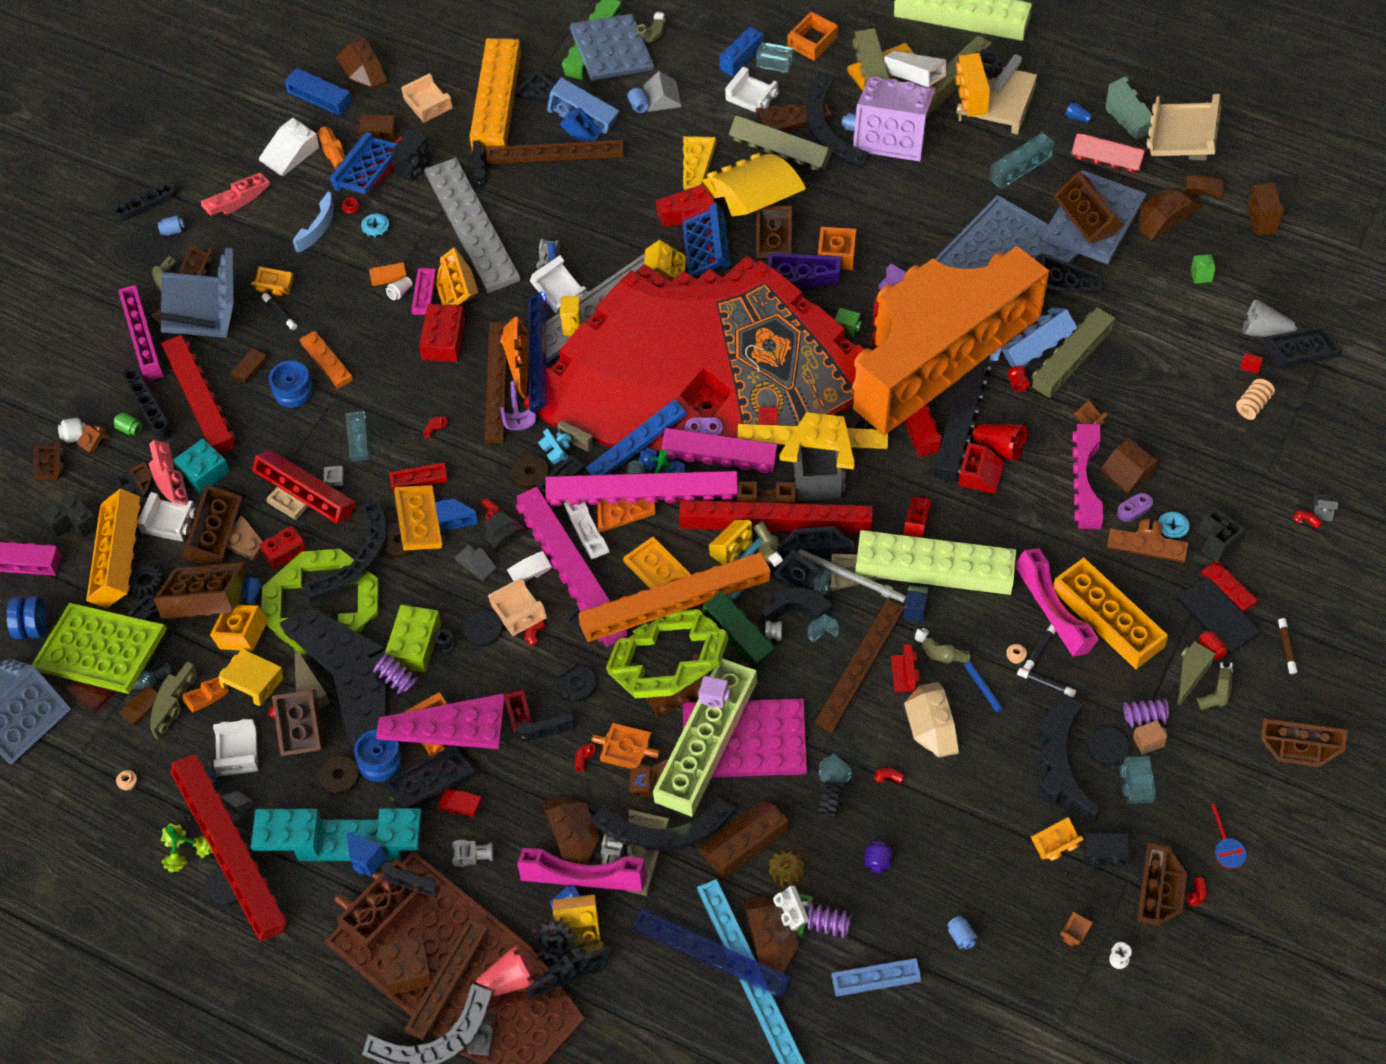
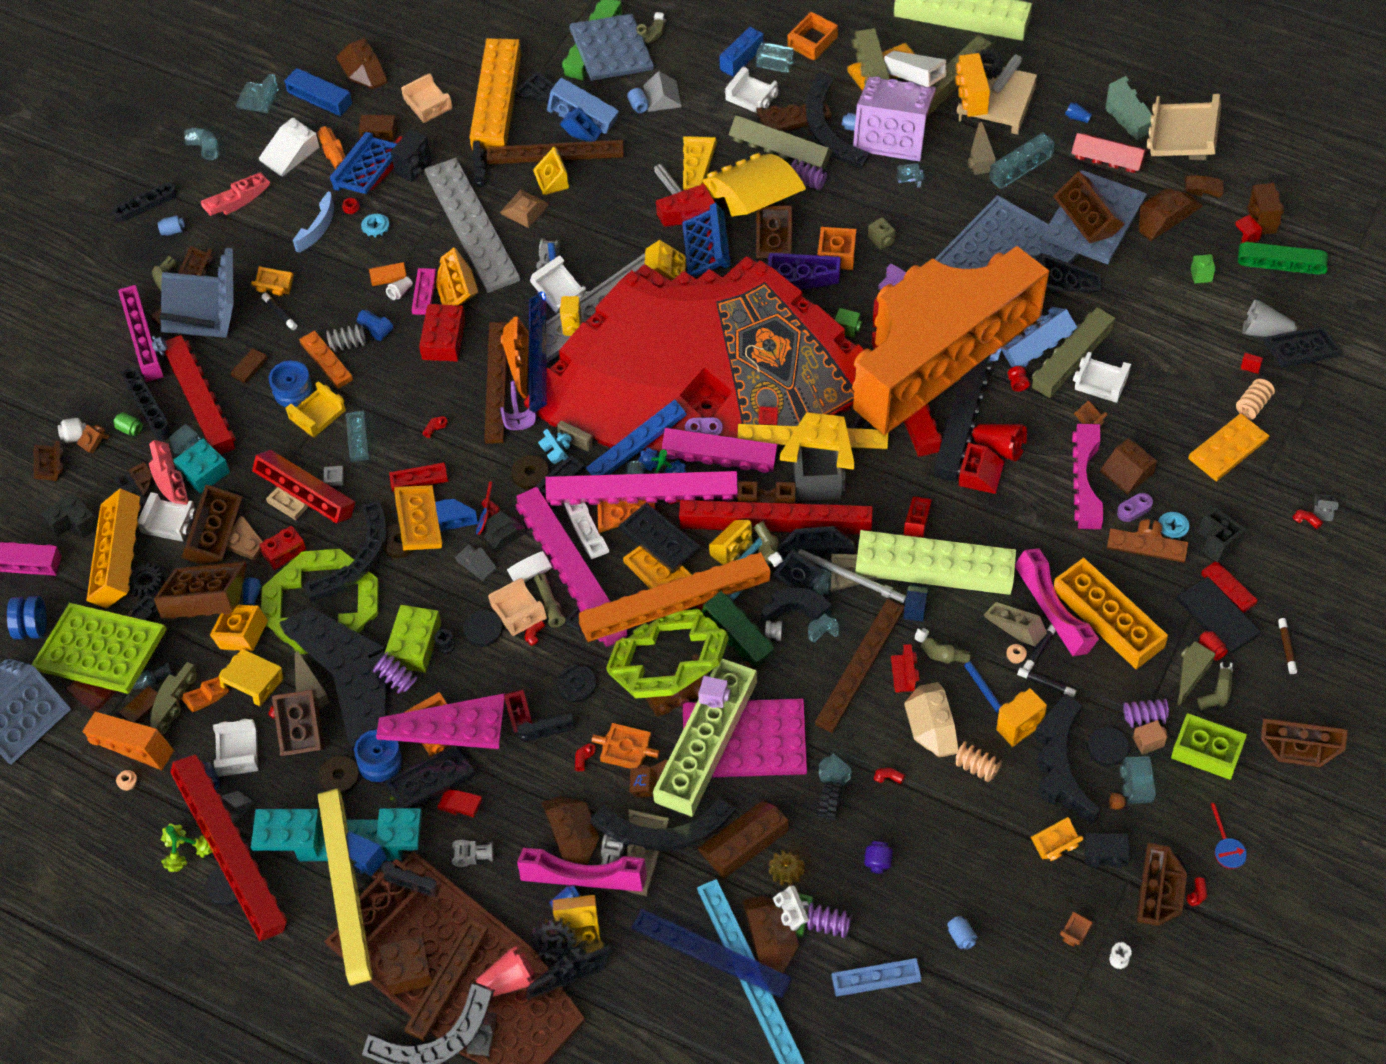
(129, 739): none -> orange wedge
(159, 345): none -> sand blue plate
(183, 439): none -> clear light blue brick
(204, 138): none -> clear light blue cylinder
(258, 96): none -> clear light blue bracket
(317, 410): none -> yellow panel
(344, 888): none -> light yellow beam
(346, 338): none -> light grey piece
(378, 327): none -> blue piece
(482, 520): none -> red piece
(524, 208): none -> medium nougat slope
(551, 173): none -> yellow slope
(551, 607): none -> olive pin
(659, 537): none -> black tile
(667, 179): none -> light grey axle
(810, 176): none -> medium lavender piece
(881, 233): none -> olive brick
(910, 173): none -> clear light blue bracket
(976, 762): none -> light nougat piece
(981, 152): none -> dark tan slope
(1018, 623): none -> dark tan slope
(1020, 717): none -> light orange brick
(1101, 378): none -> white panel
(1117, 801): none -> dark orange hinge
(1208, 746): none -> lime brick
(1228, 447): none -> light orange plate
(1250, 229): none -> red panel
(1283, 258): none -> green beam

